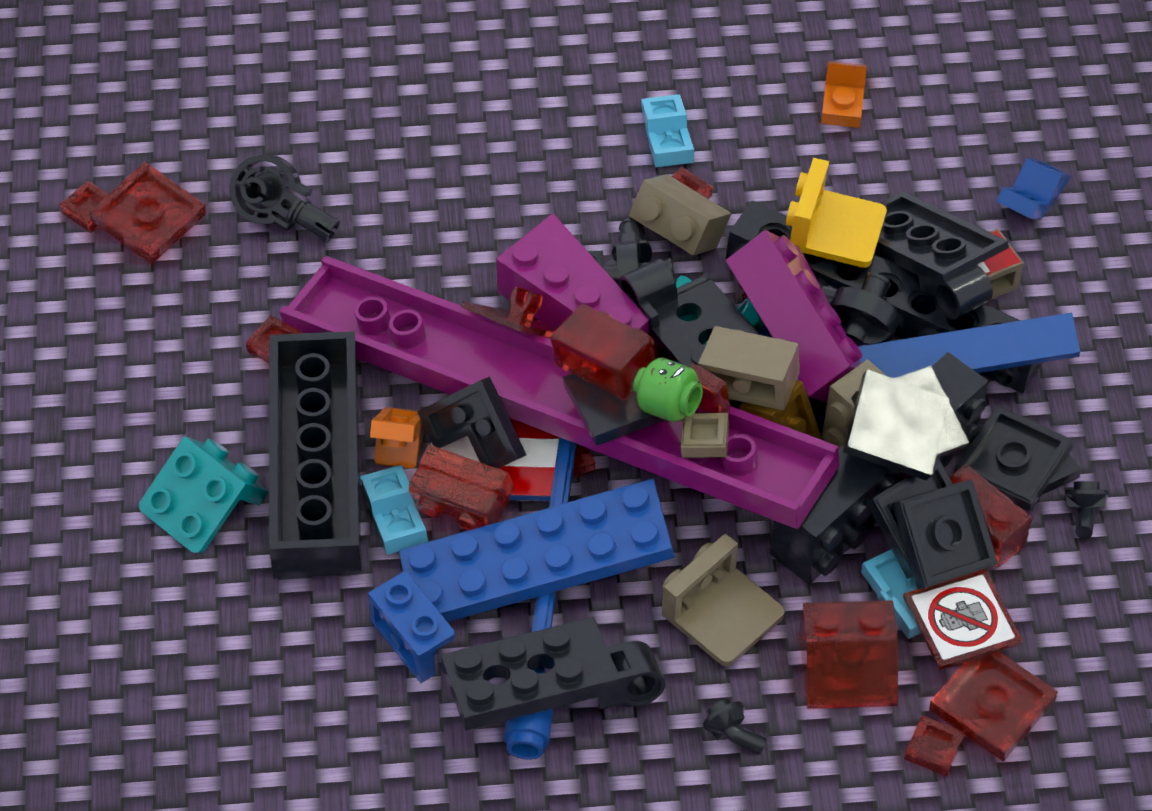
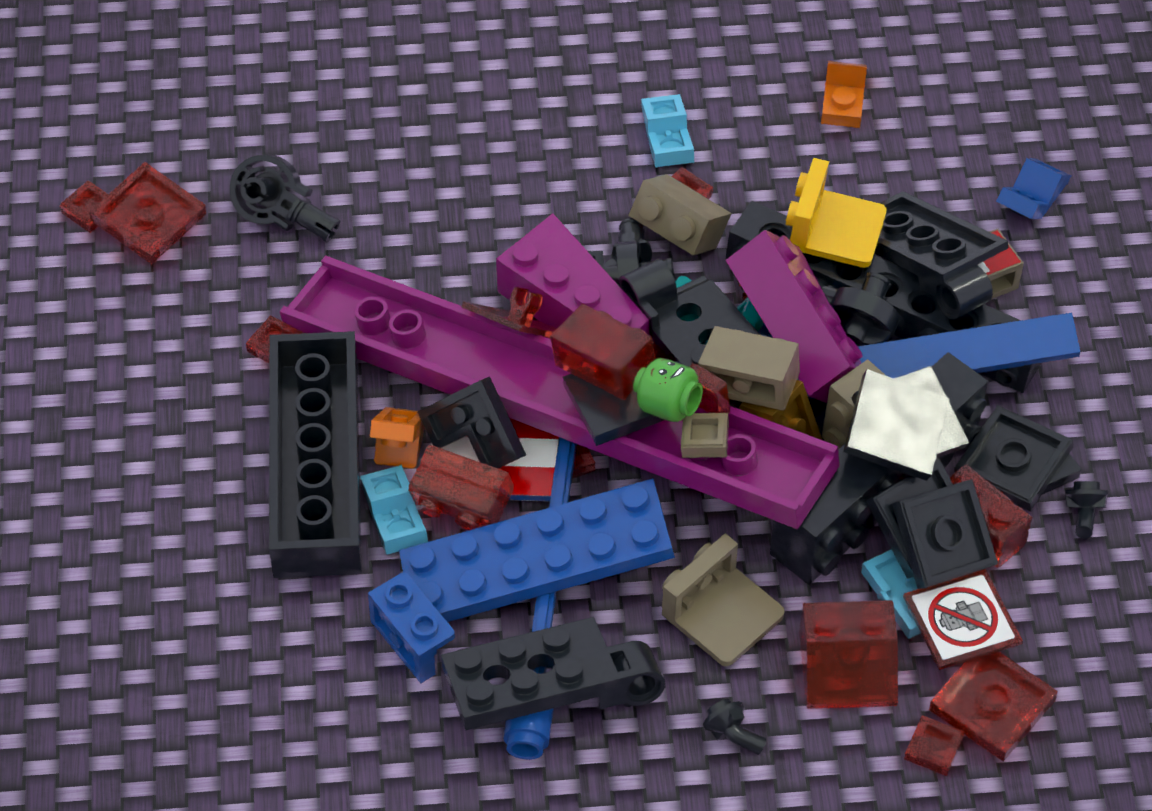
(199, 492): teal bracket -> none

